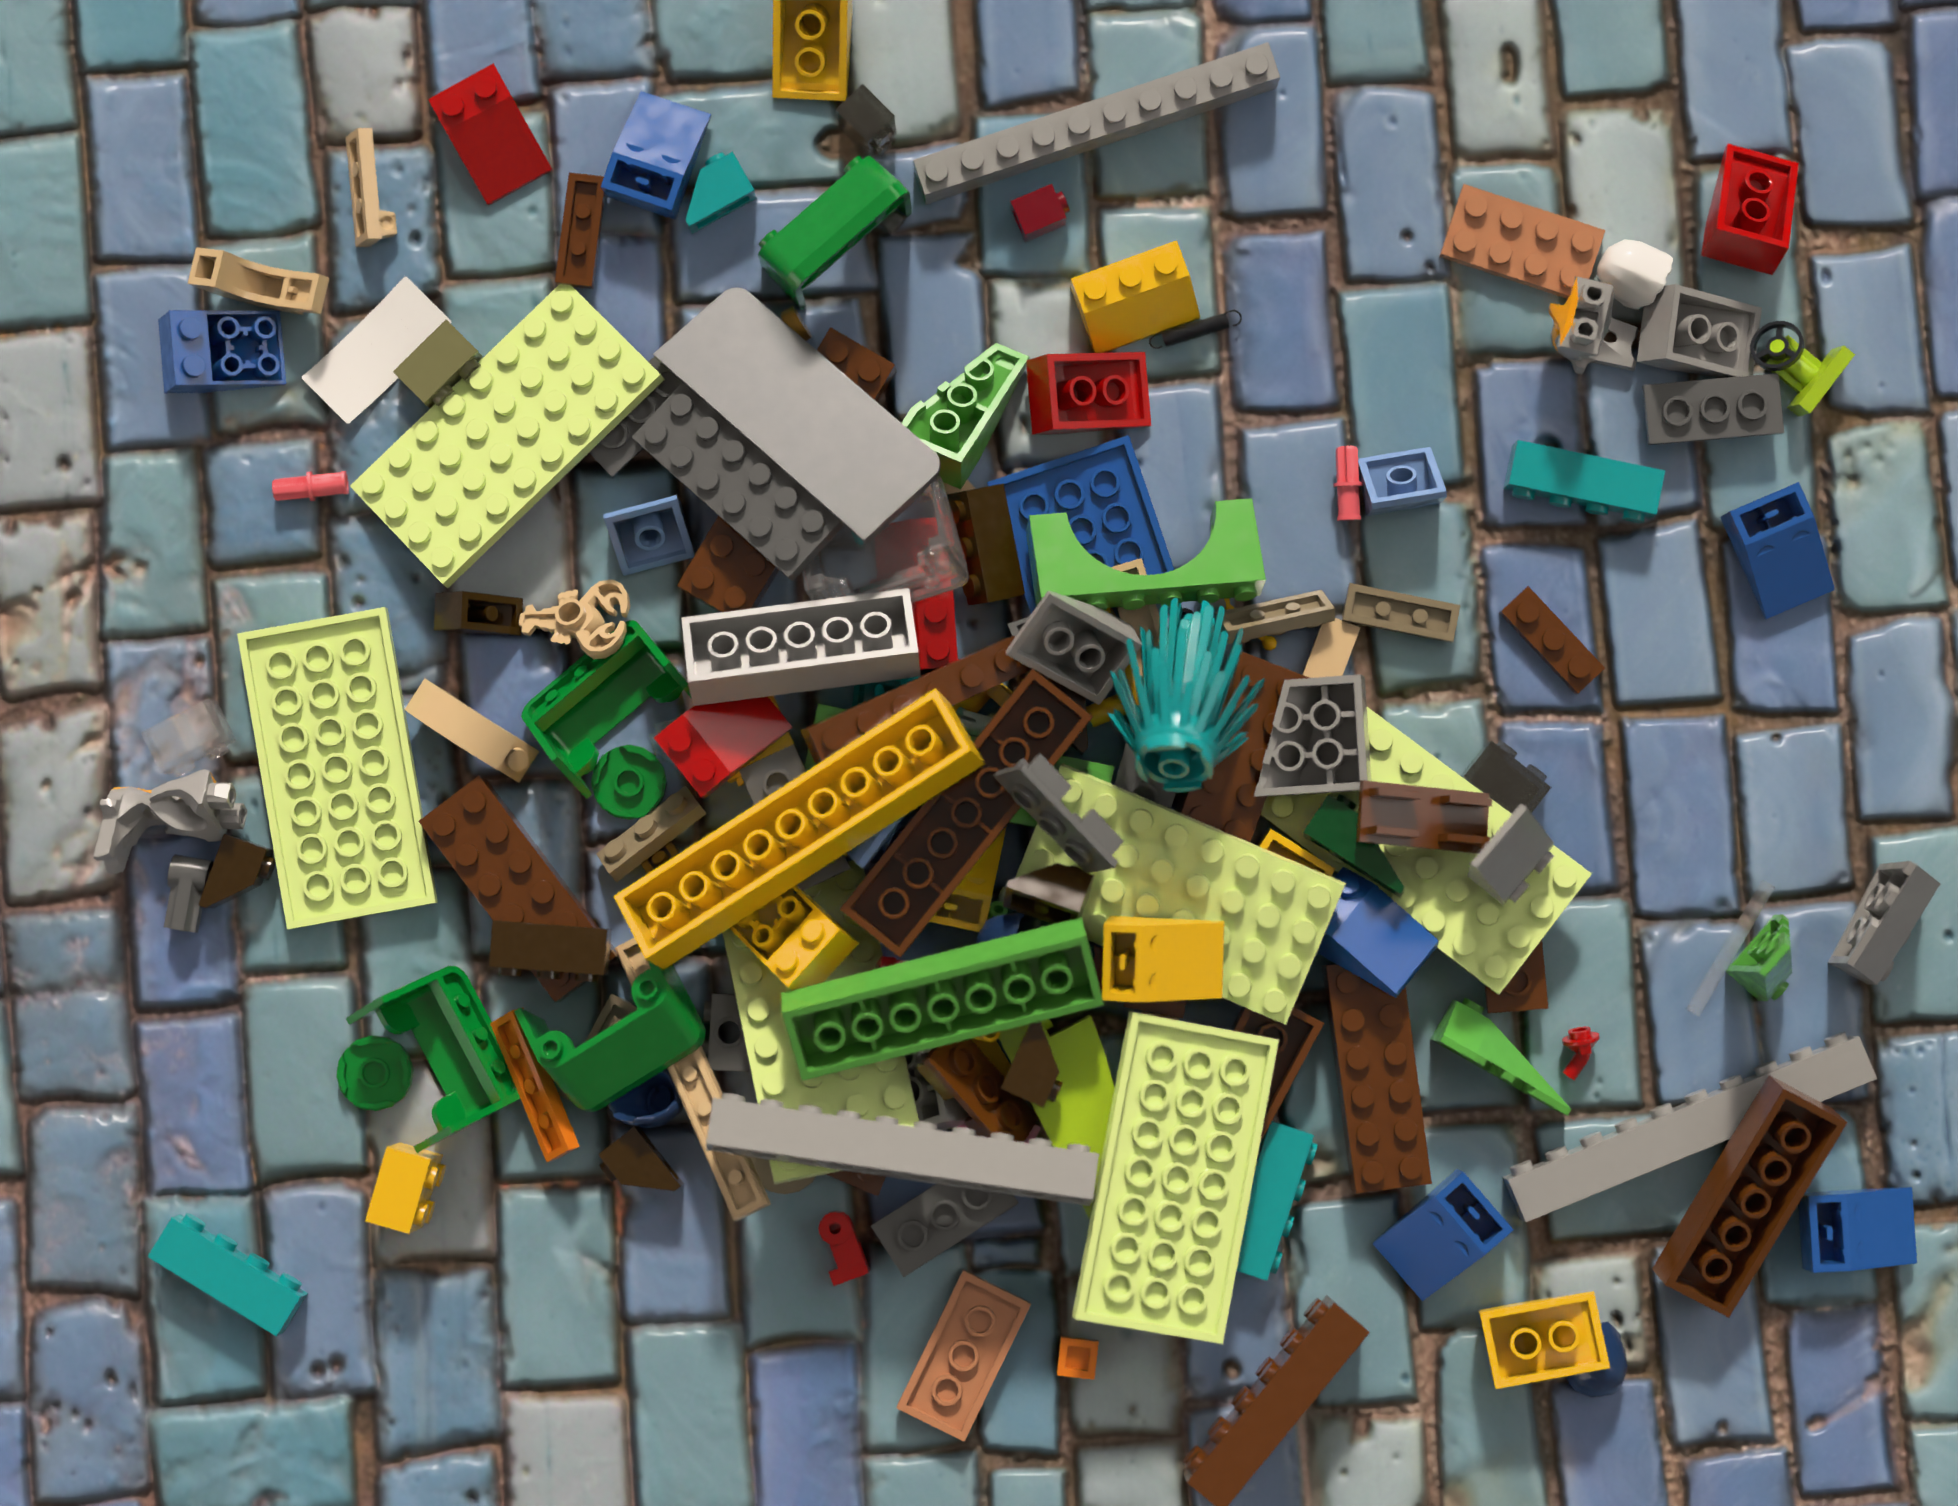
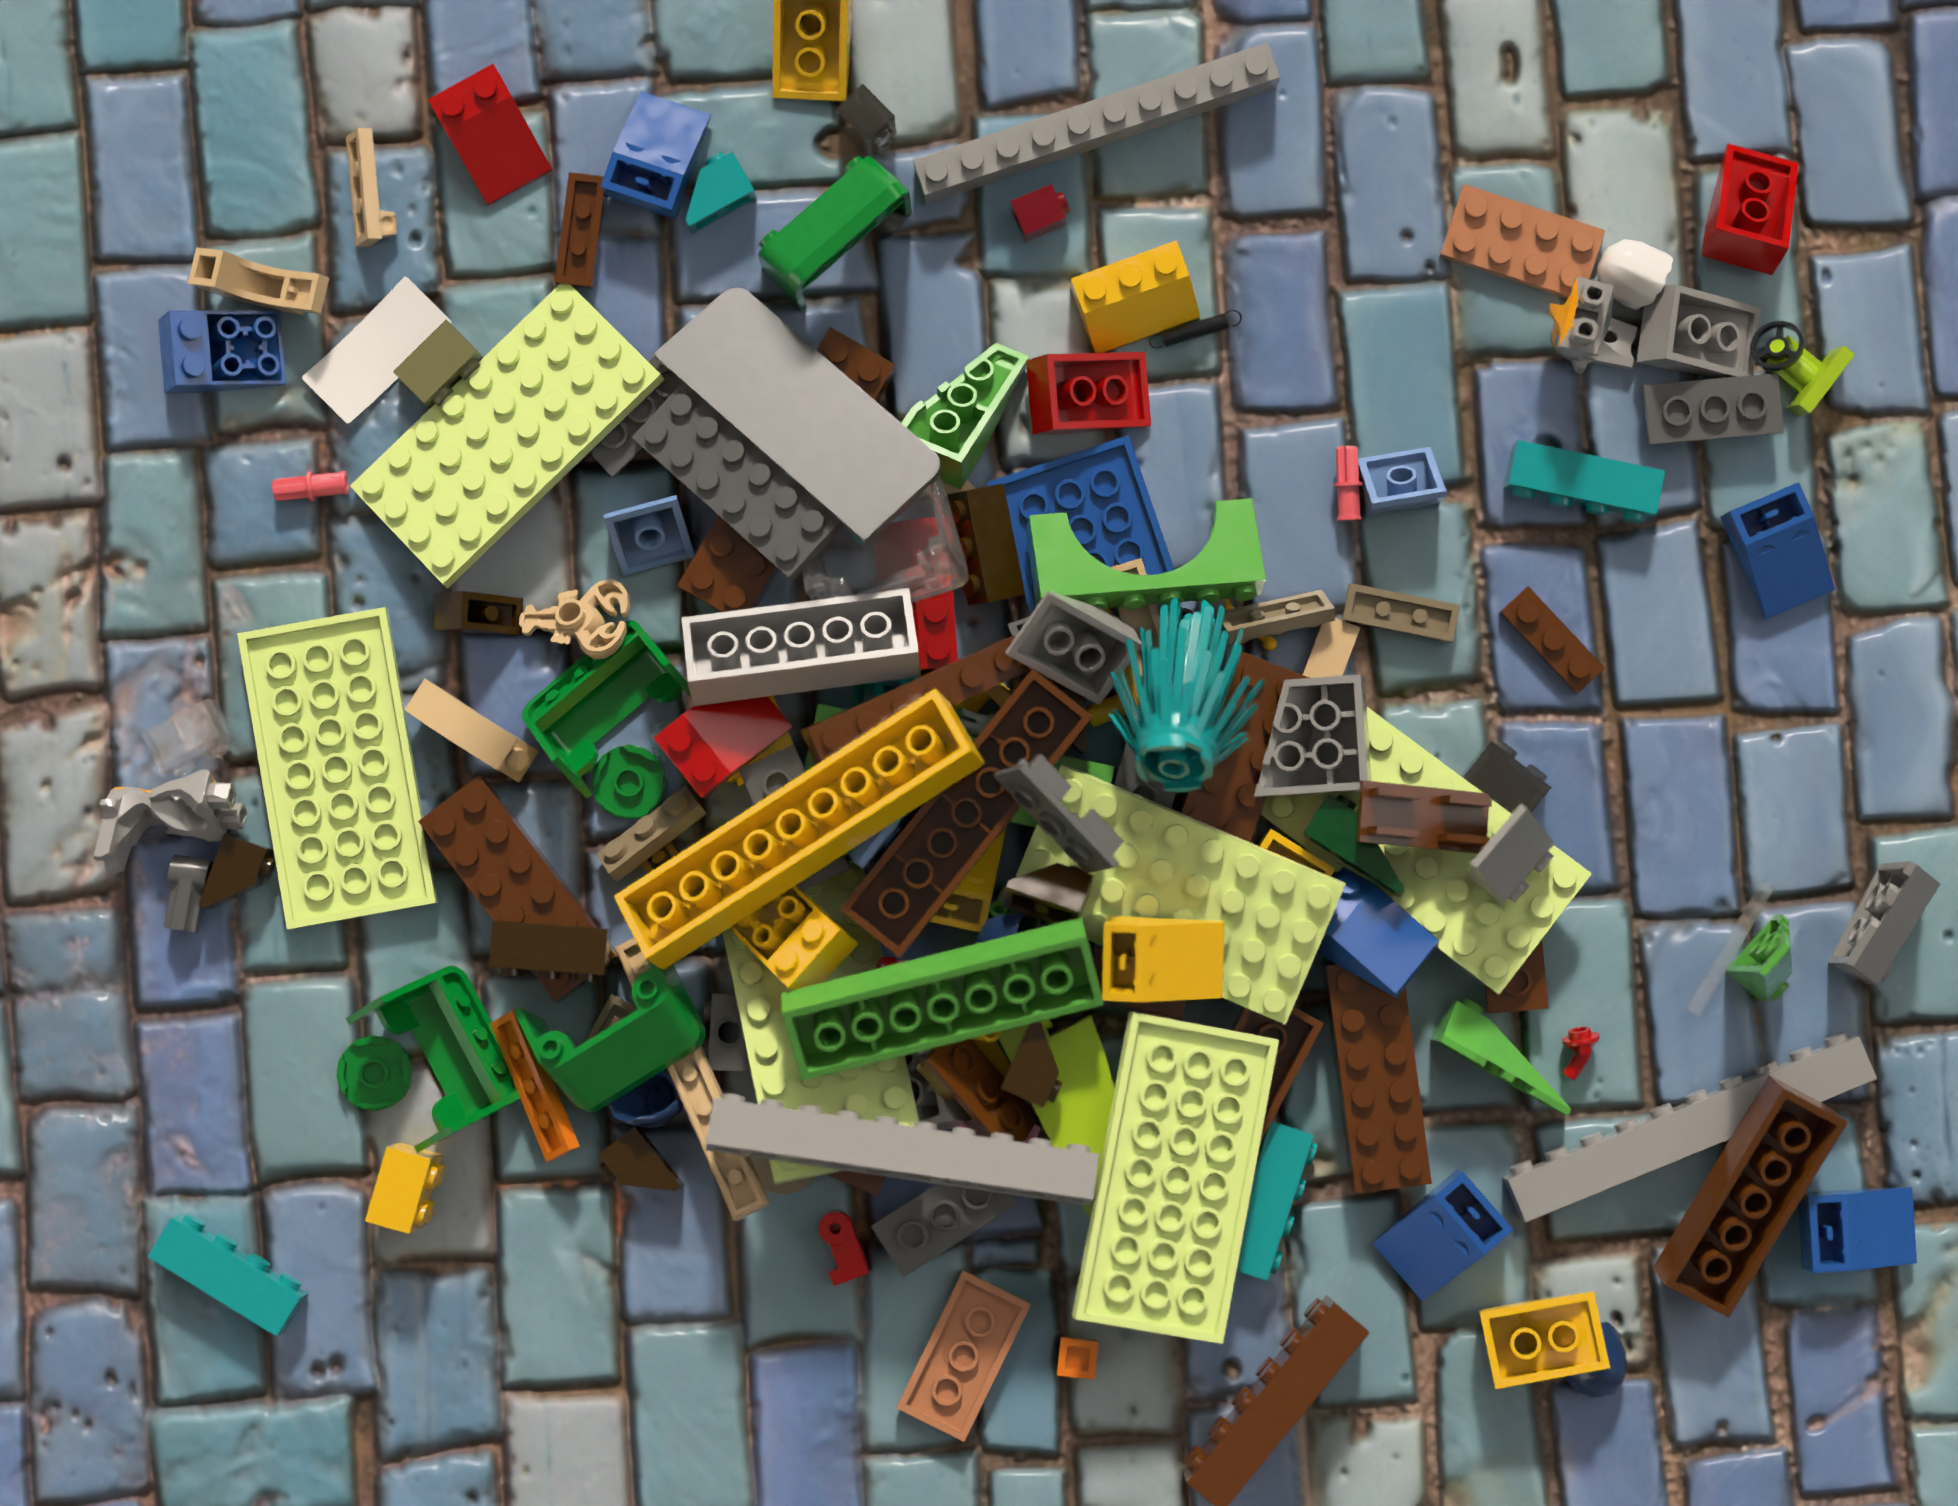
(794, 321): pearl gold tile -> none

